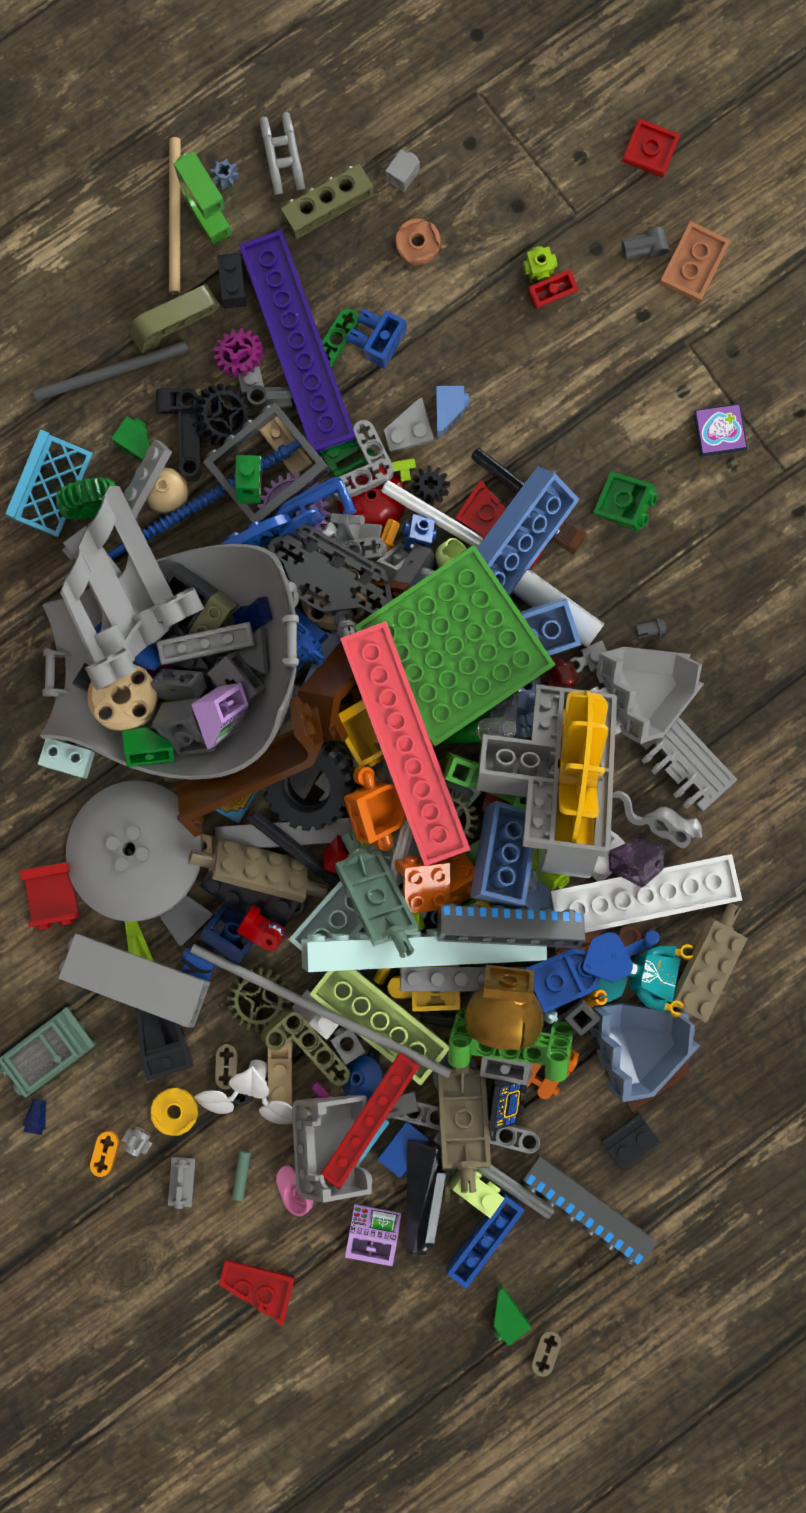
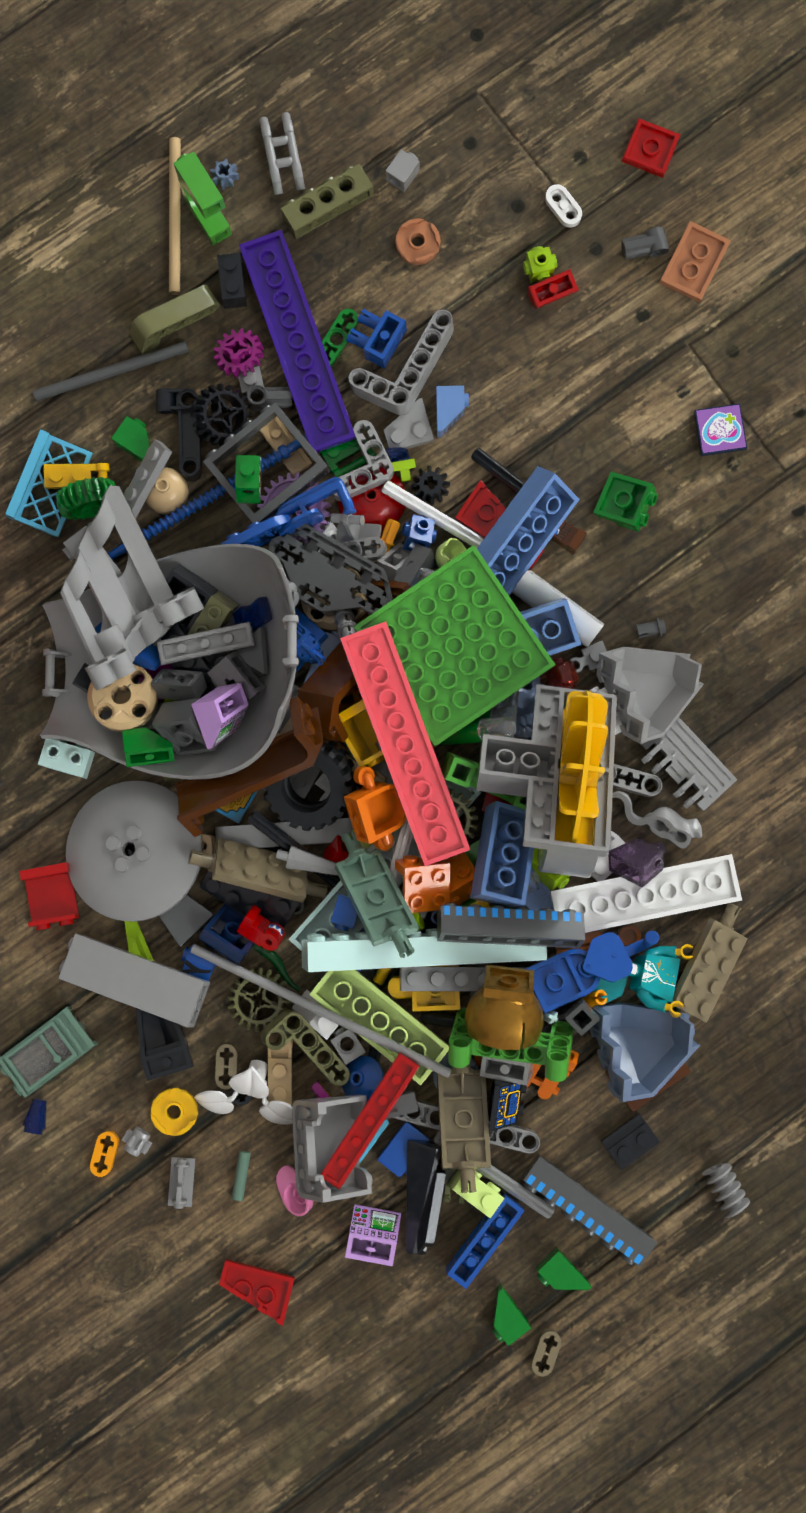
(62, 474): none -> yellow plate
(275, 959): none -> dark green animal
(306, 861): none -> light grey bar
(344, 914): none -> blue brick
(397, 454): none -> clear blue tile
(411, 370): none -> light grey beam
(561, 1273): none -> green slope
(565, 206): none -> white plate
(635, 775): none -> light grey beam
(727, 1188): none -> light grey piece

